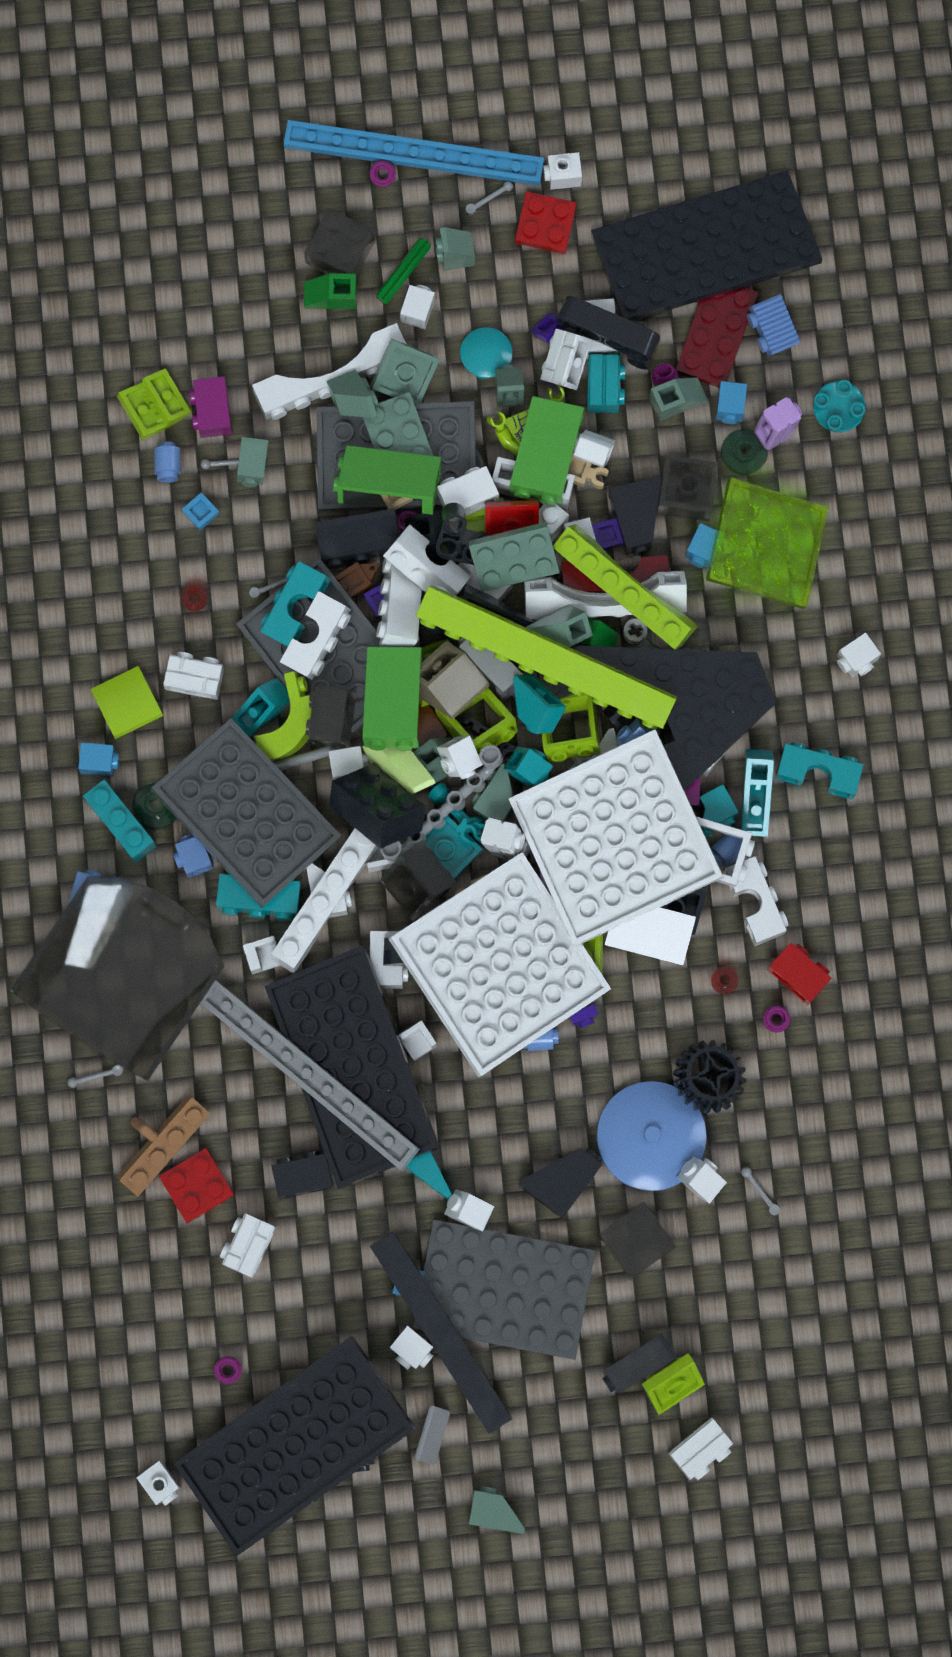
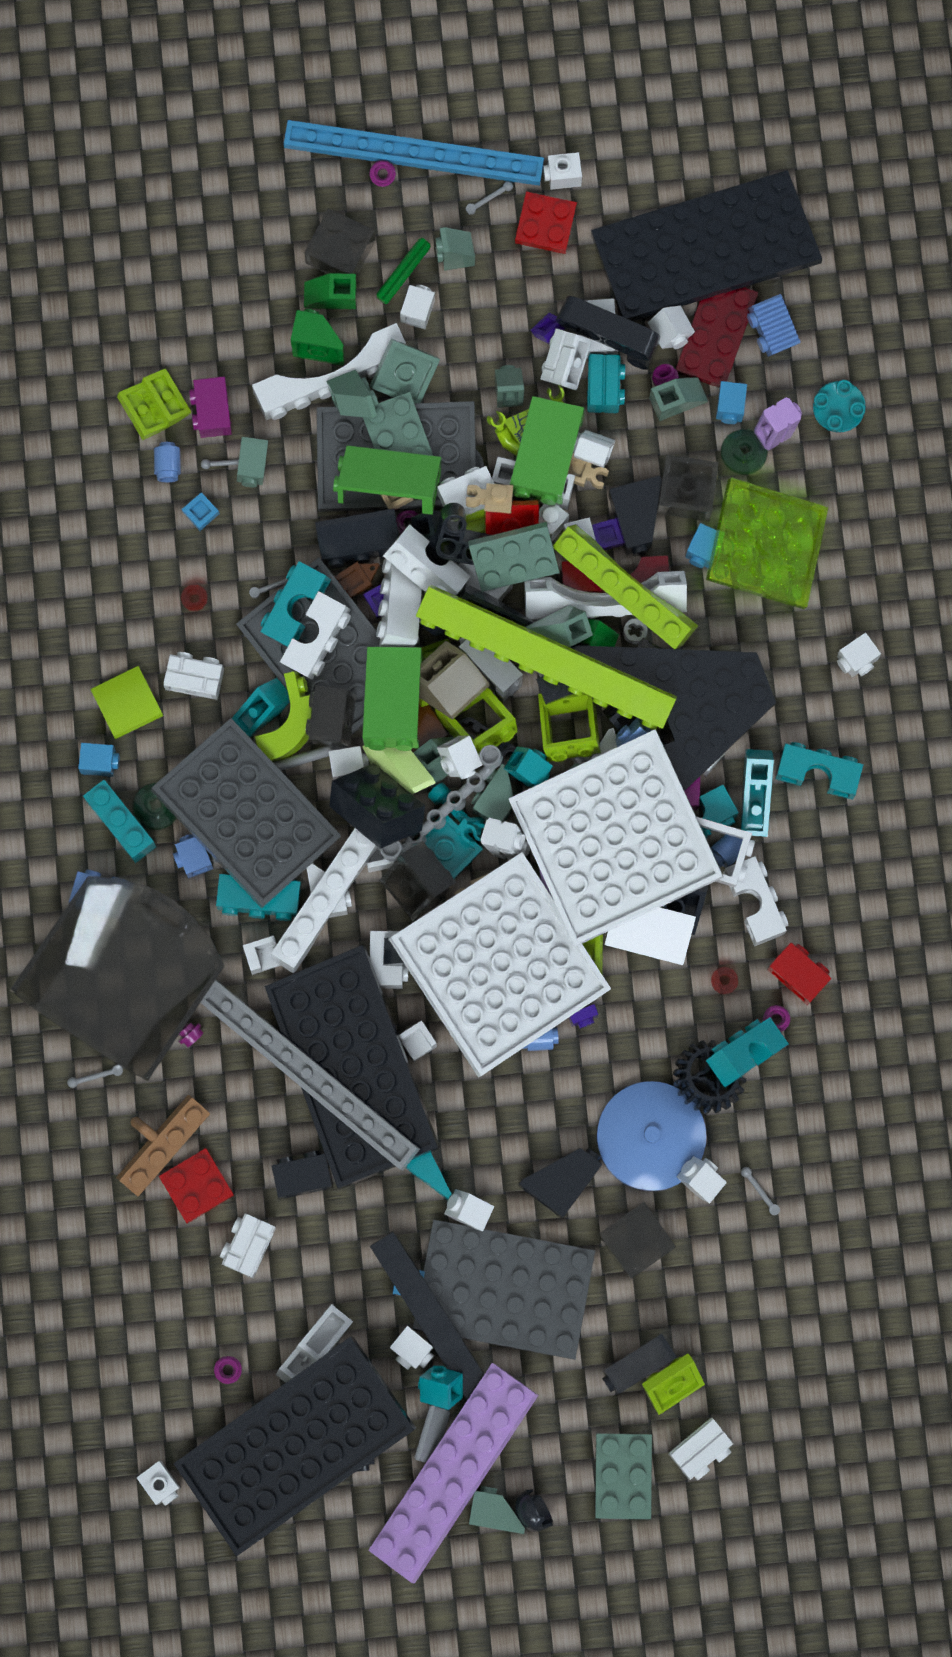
(190, 1034): none -> magenta plate
(315, 339): none -> green slope
(316, 1343): none -> white slope
(441, 1387): none -> teal brick
(453, 1473): none -> lavender plate
(485, 351): teal dish -> none
(495, 497): none -> tan plate
(532, 1512): none -> black hair
(536, 704): teal slope -> none
(623, 1476): none -> sand green plate
(672, 327): none -> white brick
(736, 1058): none -> teal arch

